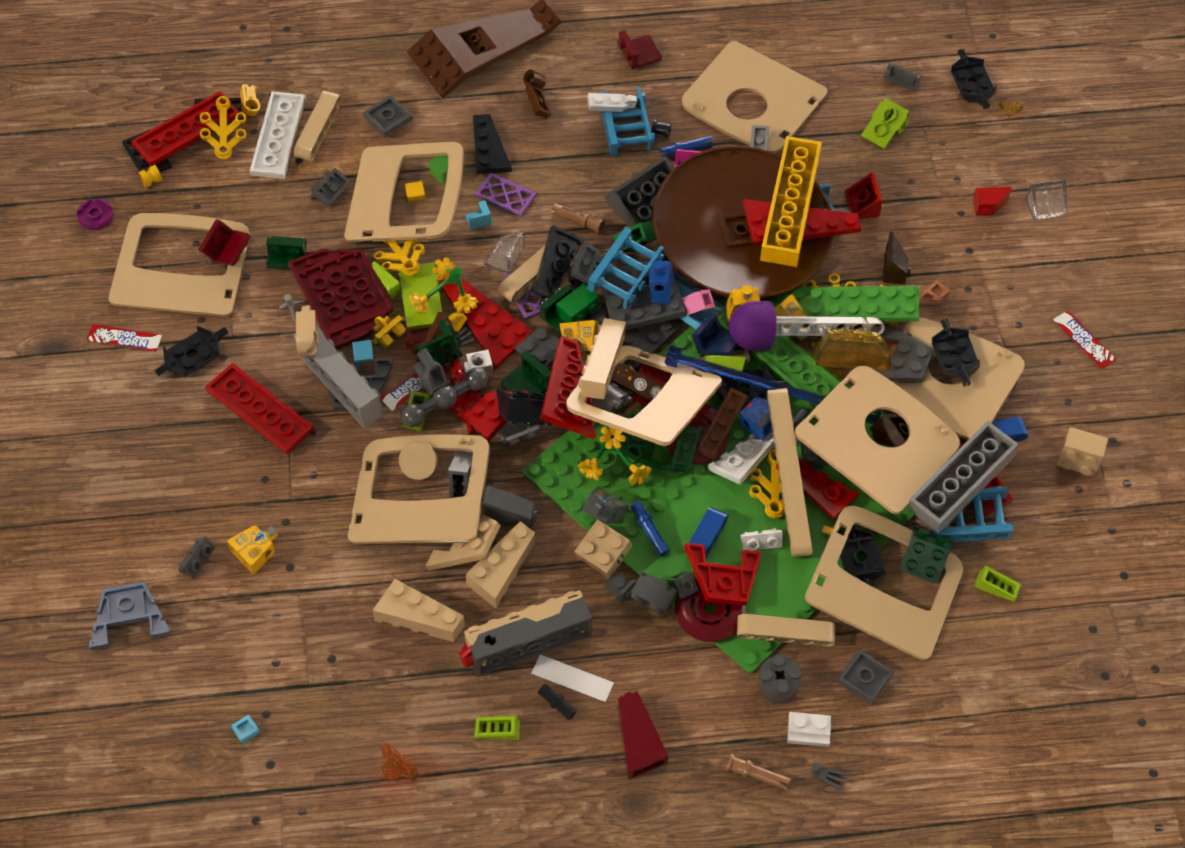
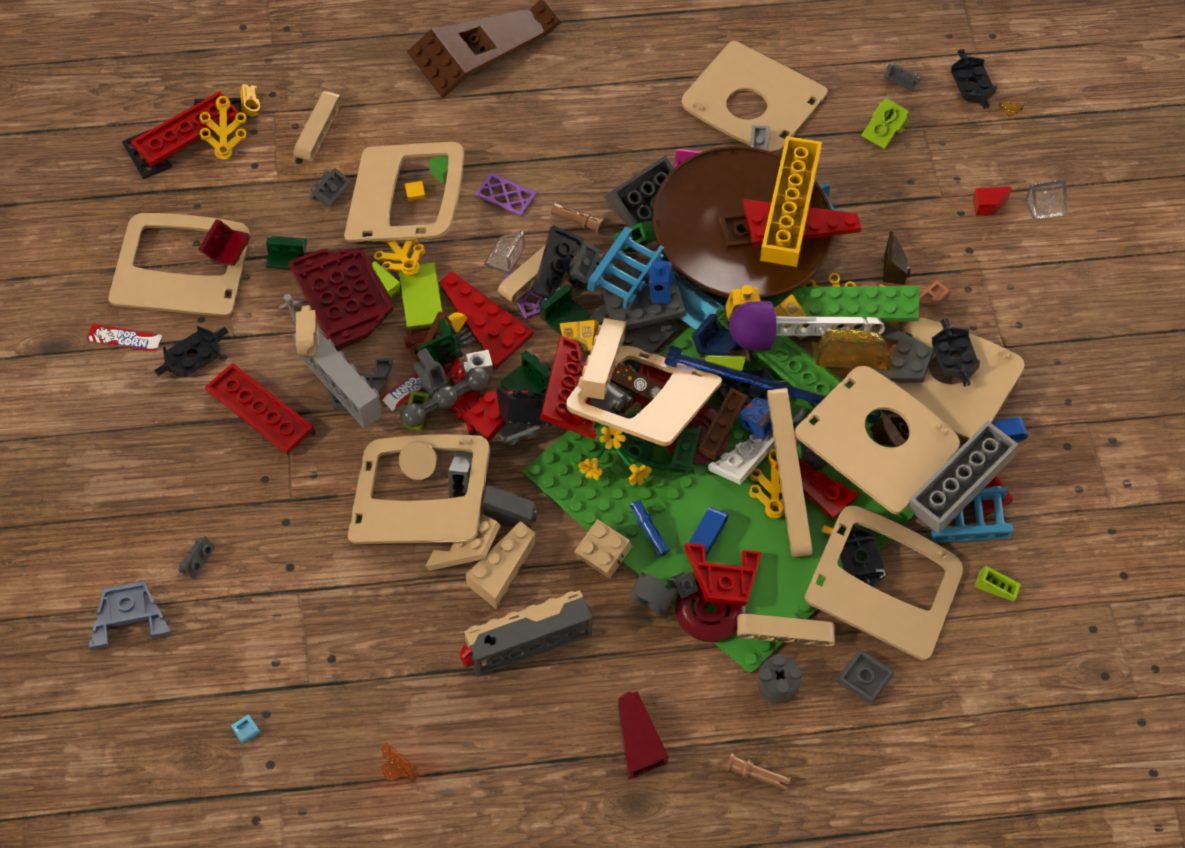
(95, 214): magenta tile -> none
(152, 175): yellow wheel -> none
(253, 547): yellow torso -> none
(277, 135): white tile -> none
(362, 352): medium azure panel -> none
(387, 116): dark grey plate -> none
(394, 326): yellow hips -> none
(418, 612): tan wedge -> none
(446, 271): yellow plant -> none
(479, 218): medium azure panel -> none
(488, 147): black wing -> none
(497, 735): lime slope -> none
(534, 83): reddish brown plate -> none
(541, 344): dark grey plate -> none
(557, 701): black pin -> none
(572, 678): white sticker -> none
(577, 305): green brick -> none
(603, 504): dark grey torso -> none
(610, 102): white hinge -> none
(612, 129): dark azure fence -> none
(620, 587): dark grey bracket -> none
(638, 51): dark red bracket -> none
(661, 128): black bush -> none
(690, 145): blue pin -> none
(698, 302): bright pink brick -> none
(759, 541): white hinge -> none
(809, 729): white plate -> none
(822, 774): dark grey piece -> none
(865, 197): red slope -> none
(926, 555): dark green bracket -> none
(1082, 451): tan brick -> none
(1085, 339): sticker -> none

